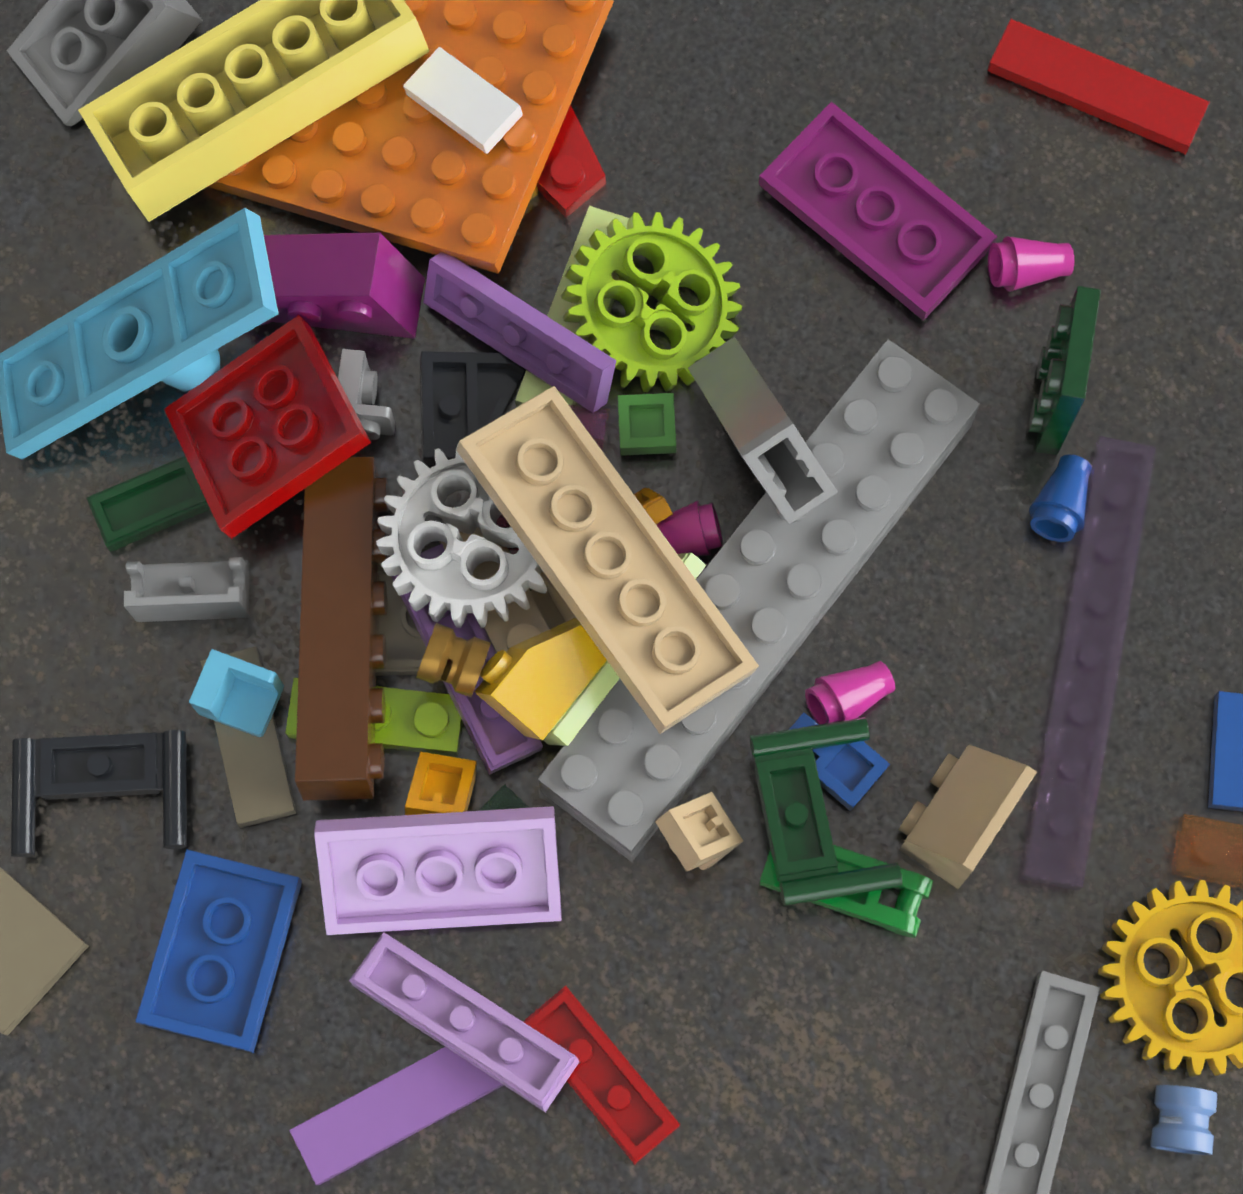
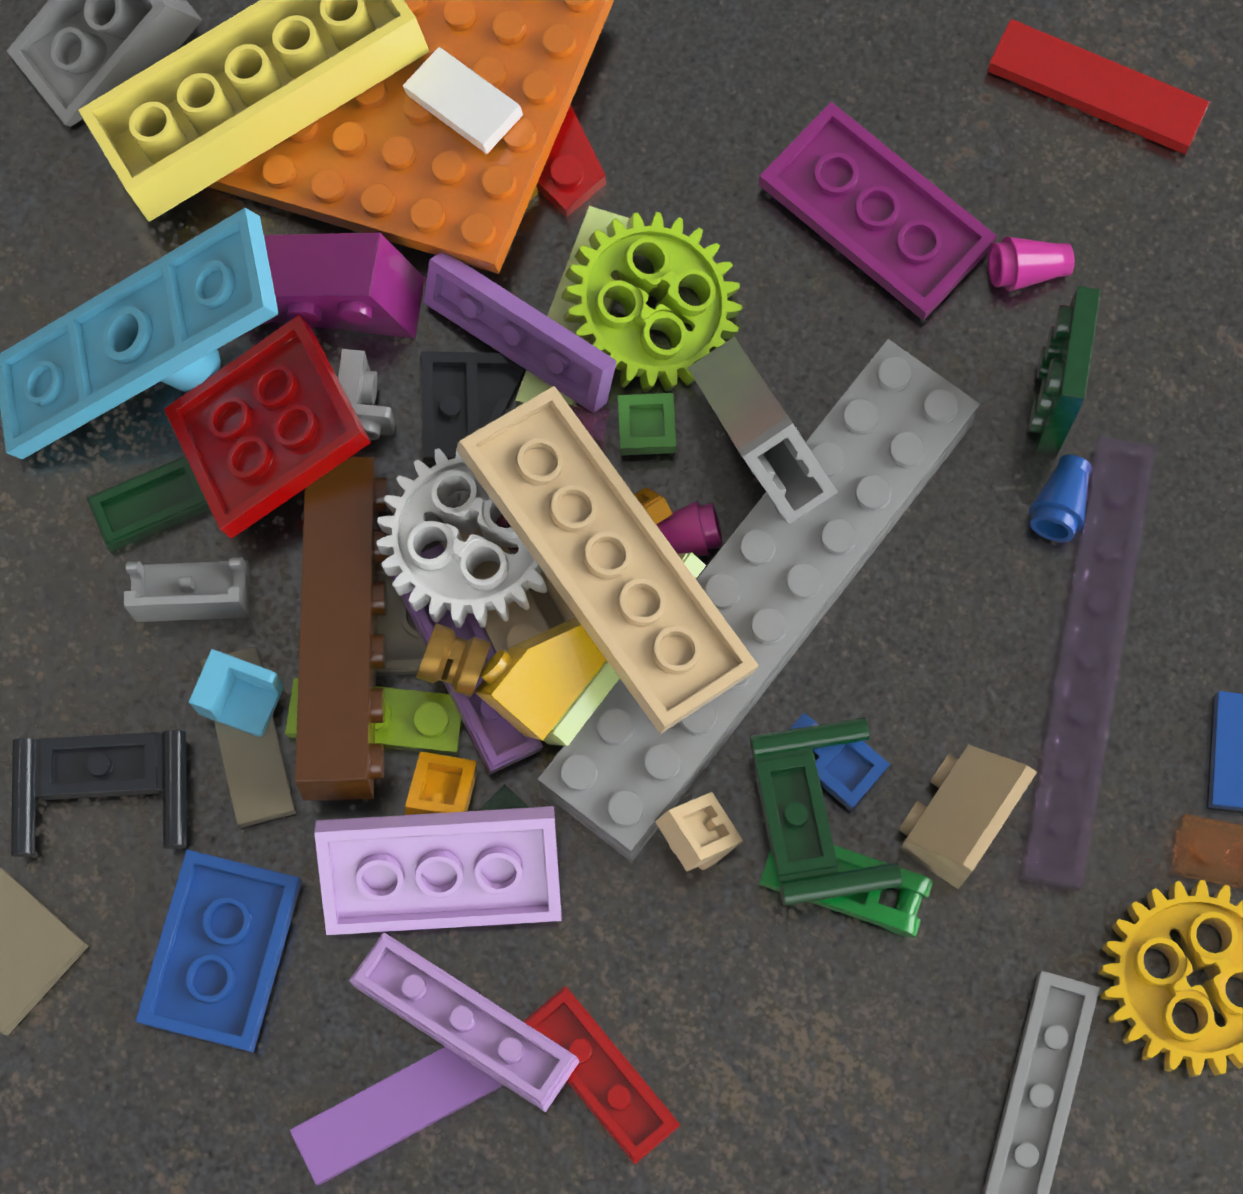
(848, 692): dark pink cone -> none
(1184, 1119): medium blue wheel -> none

